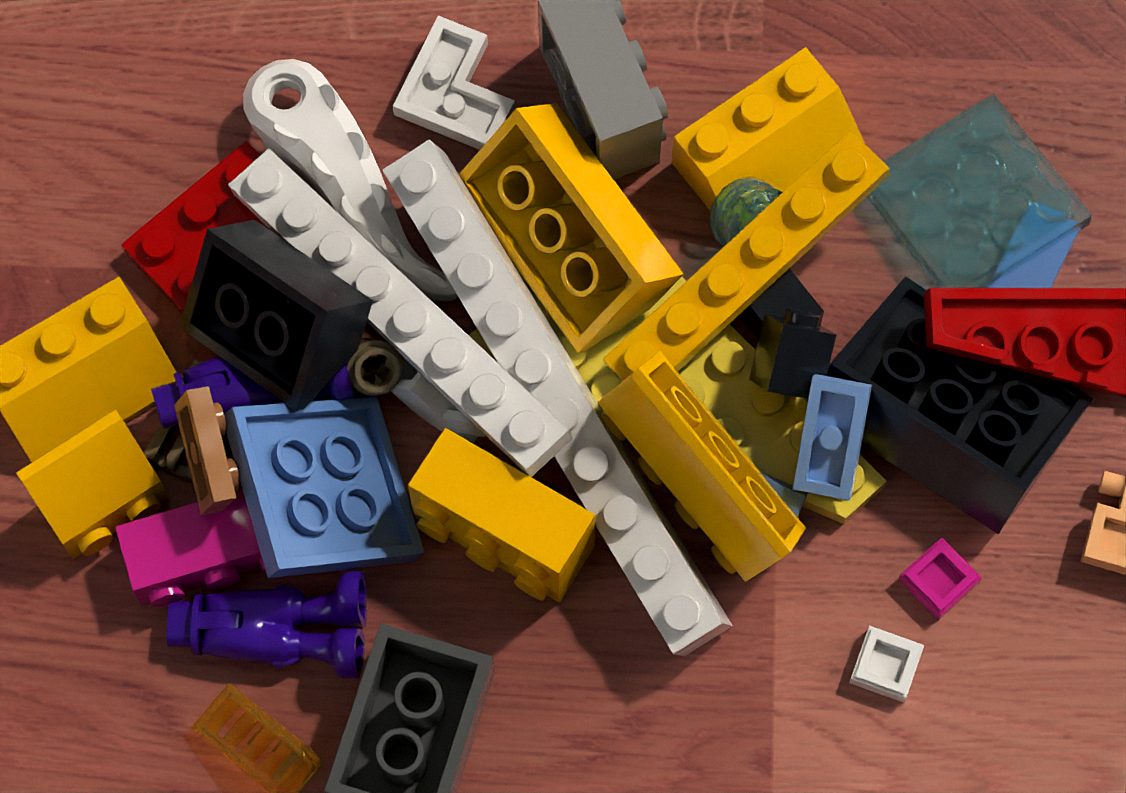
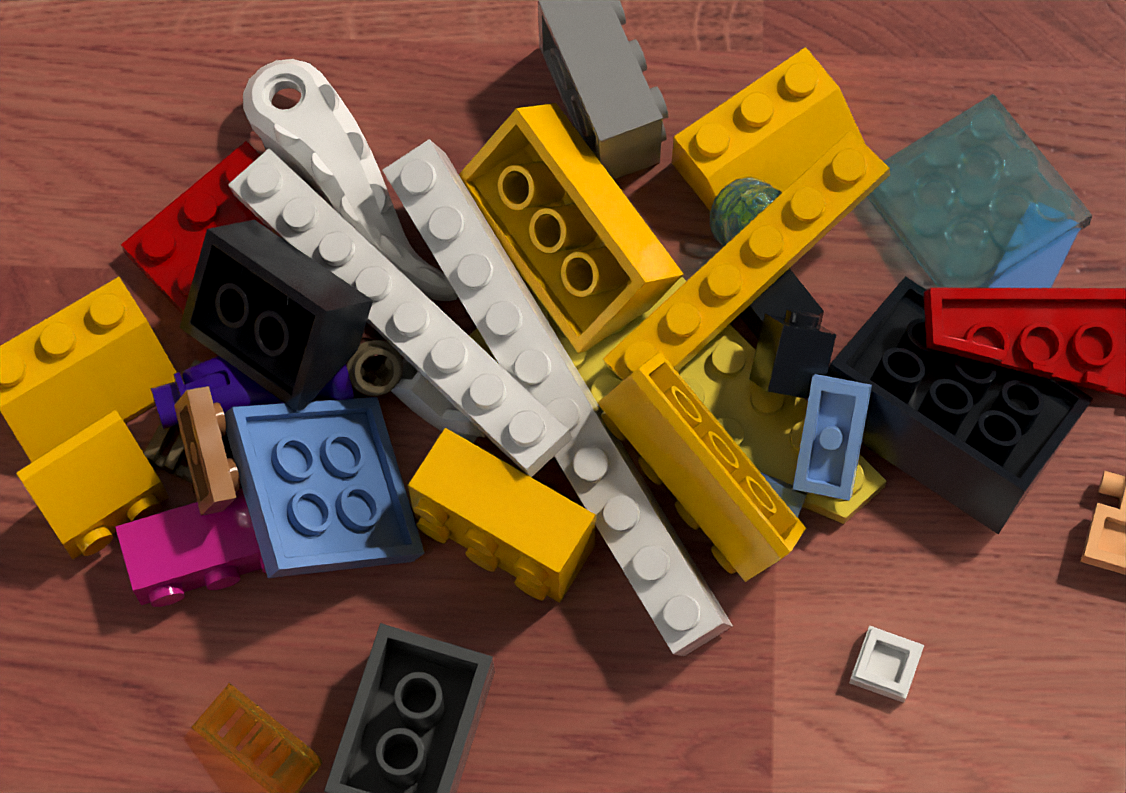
(261, 625): dark purple piece -> none
(440, 90): white plate -> none
(940, 578): dark pink tile -> none

